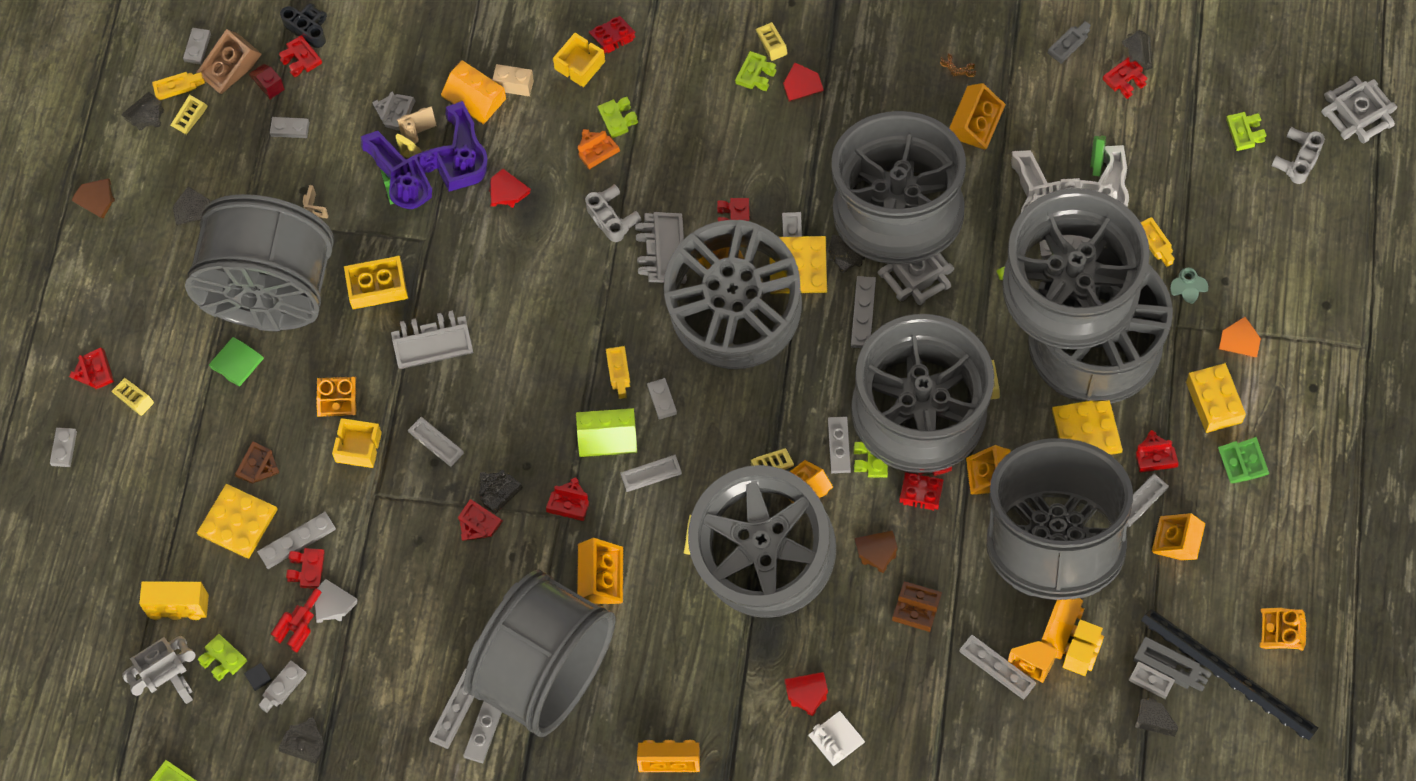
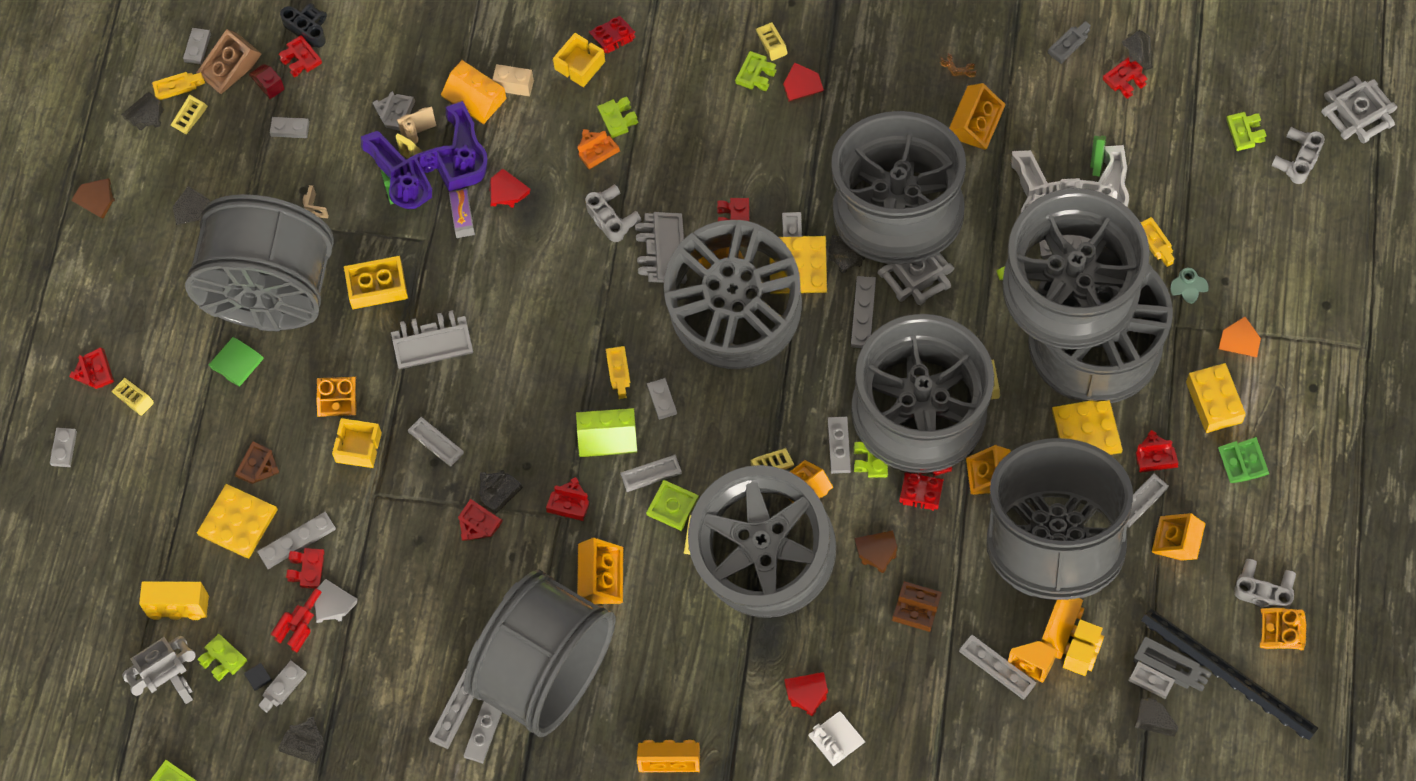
(461, 213): none -> slope
(672, 505): none -> lime plate
(1262, 592): none -> light grey piece

